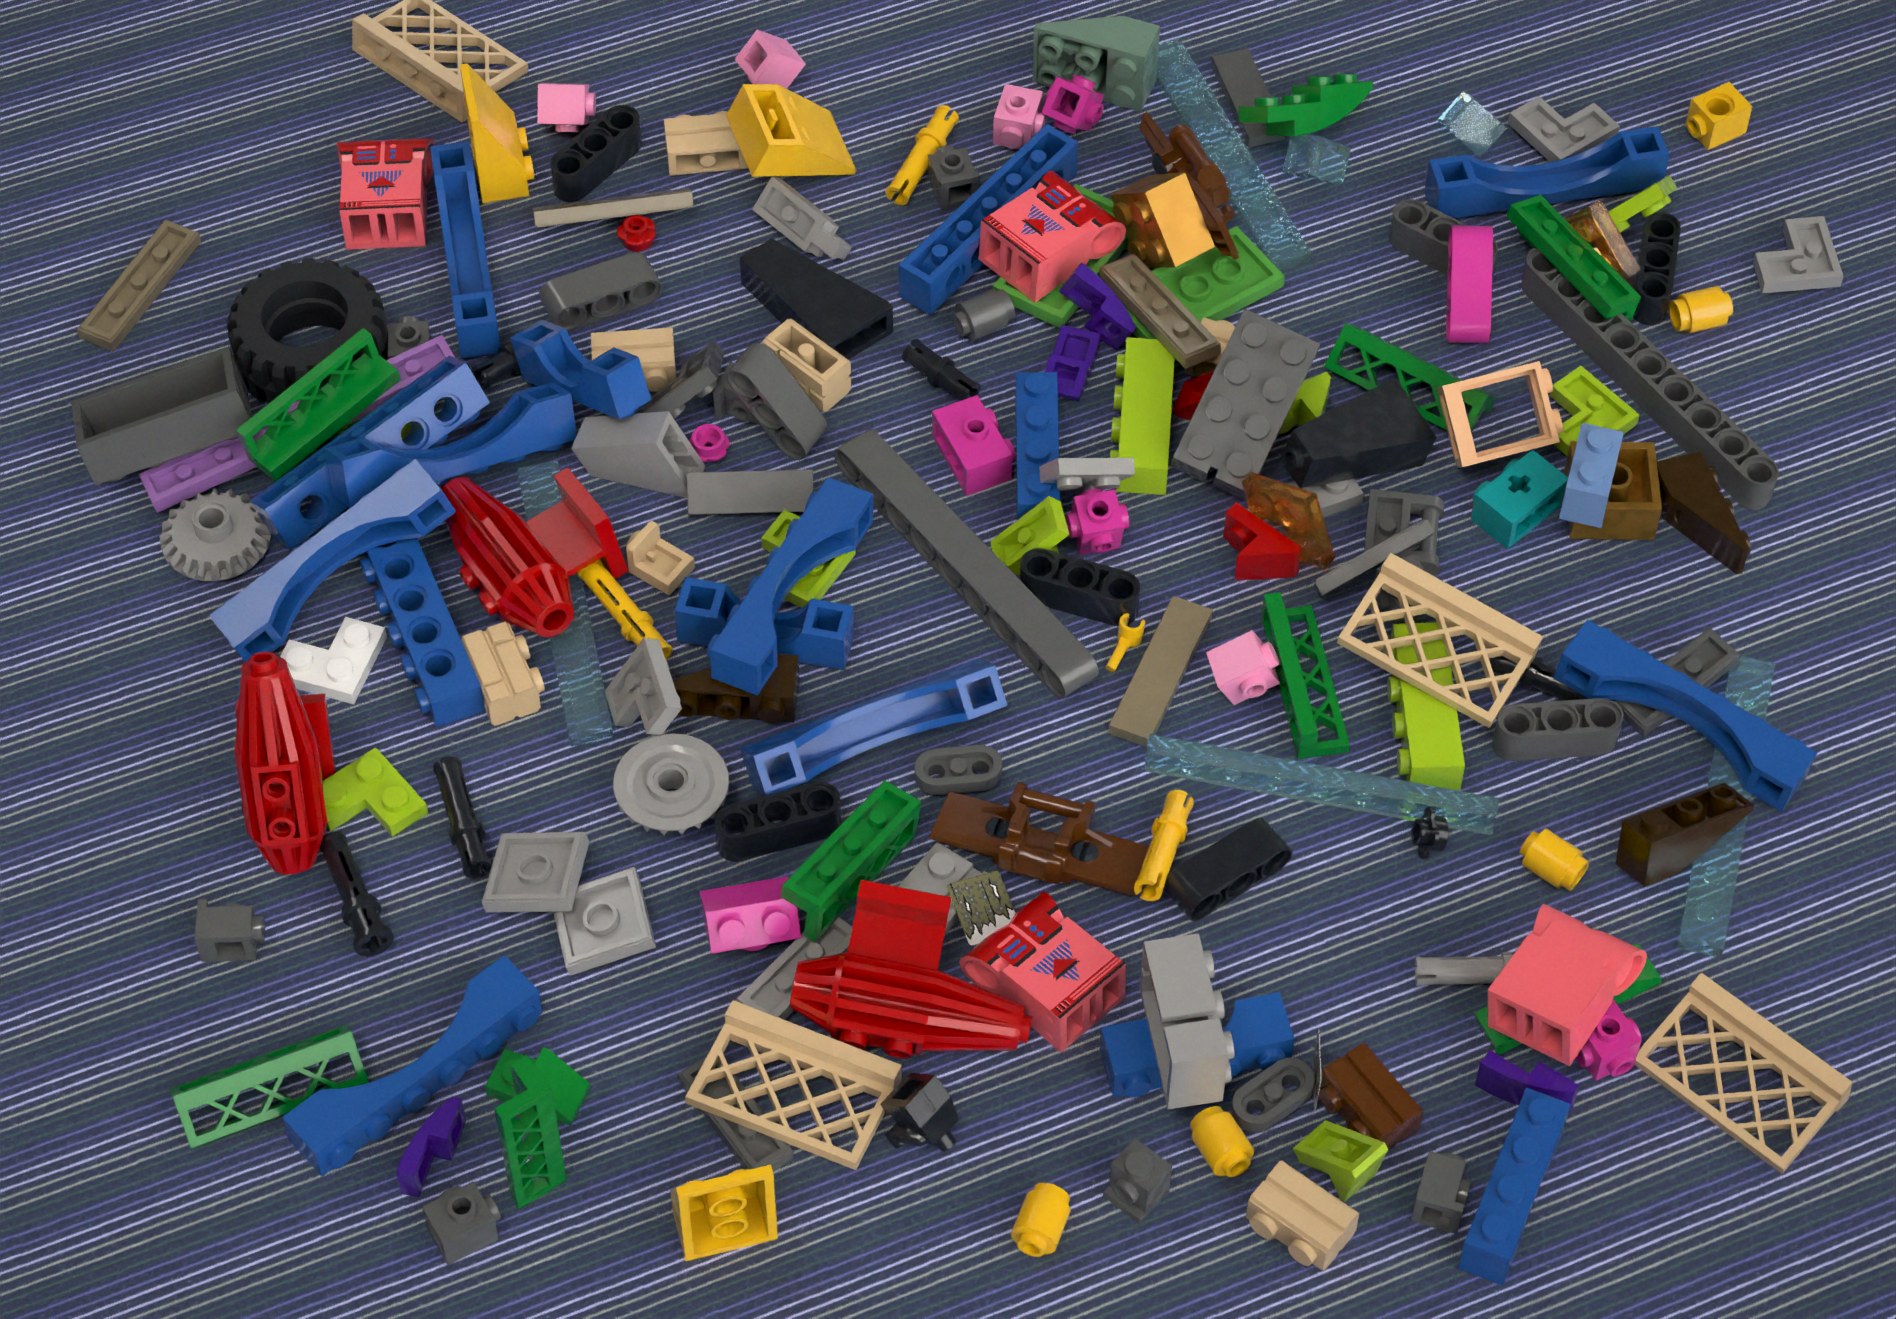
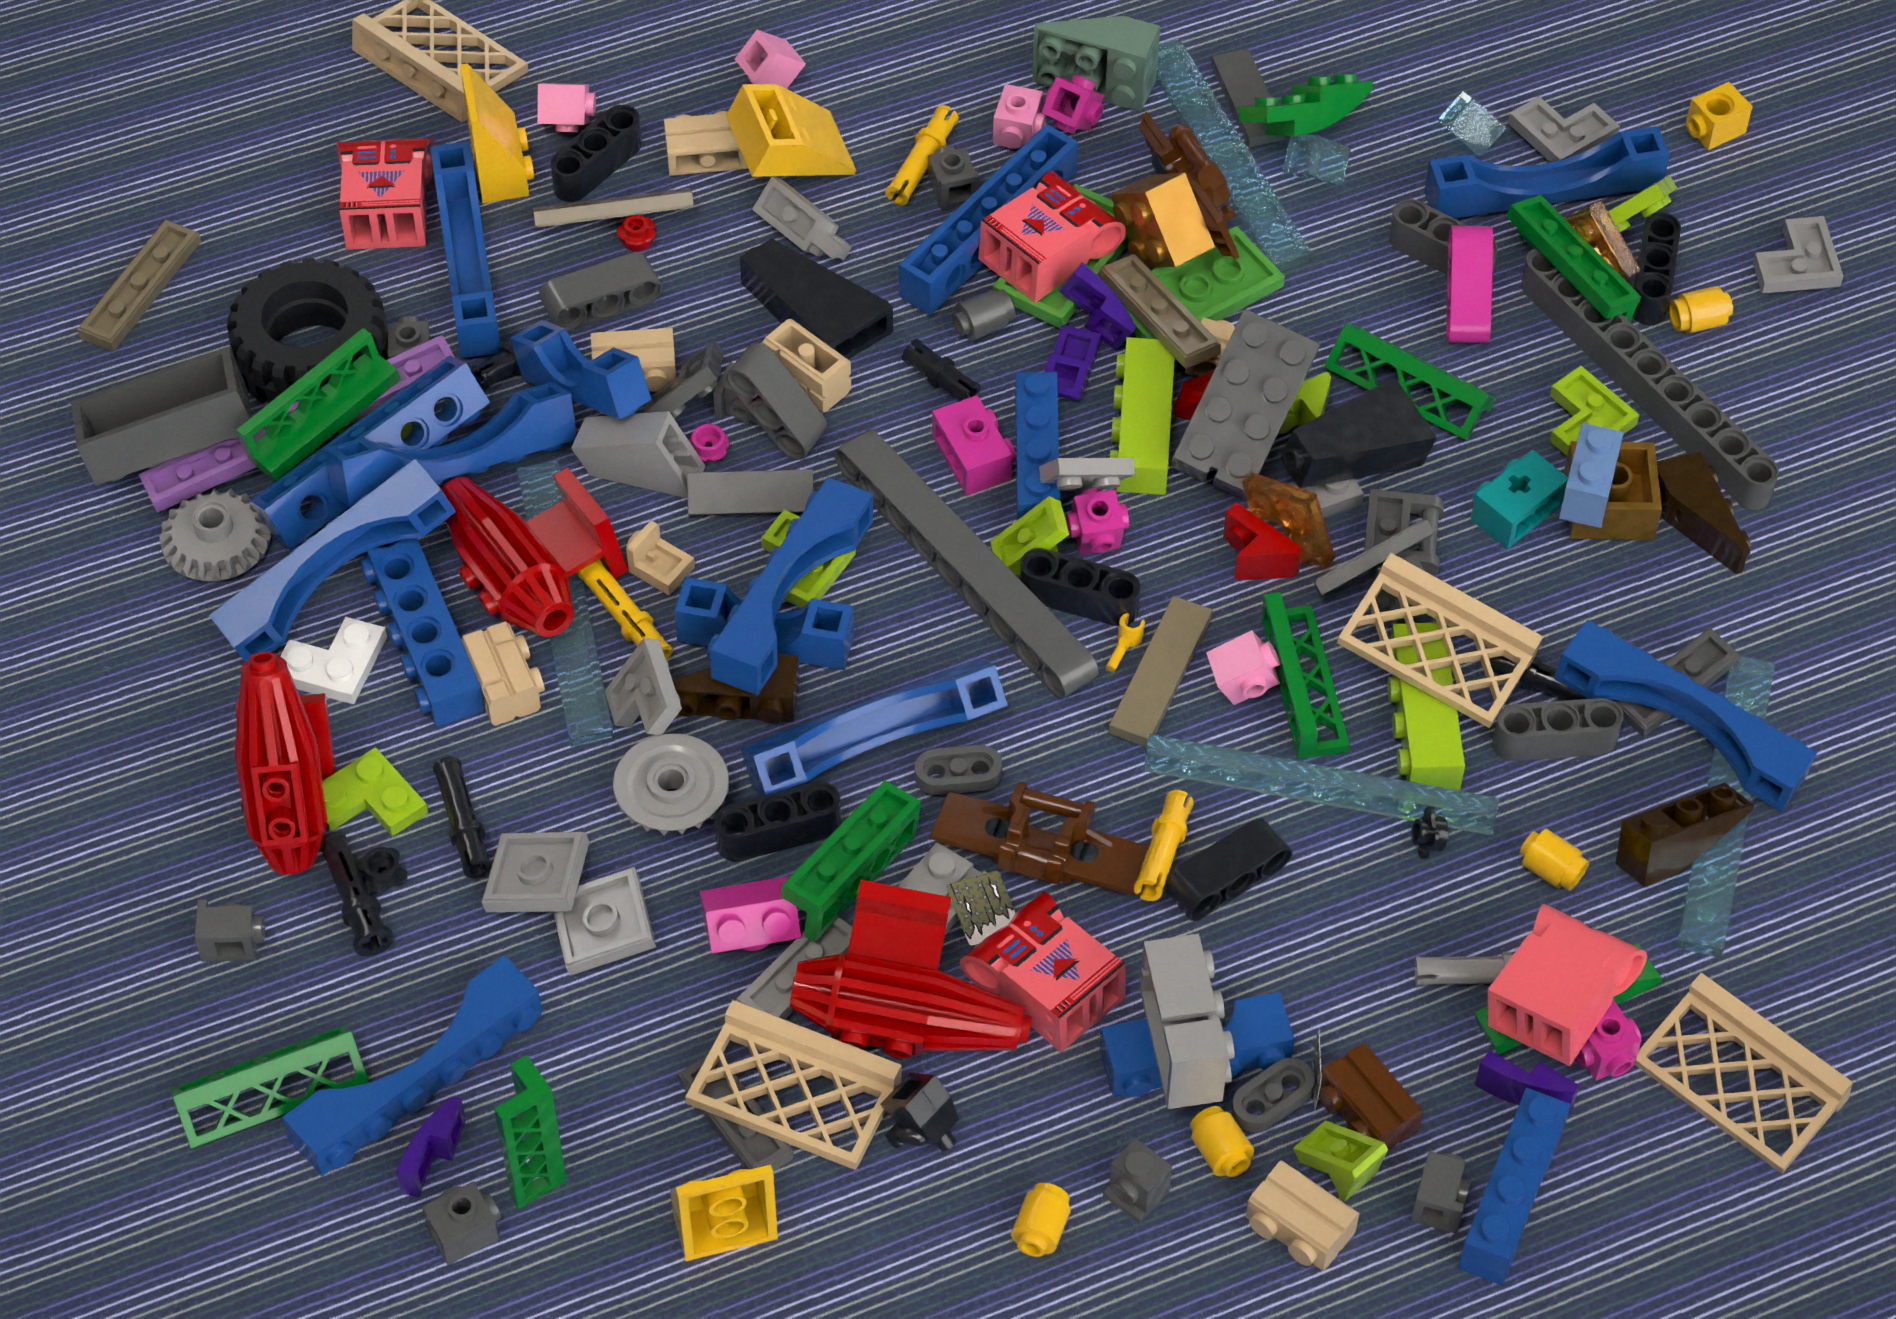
(379, 859): none -> black plate
(566, 1084): green slope -> none
(1457, 423): light nougat window -> none

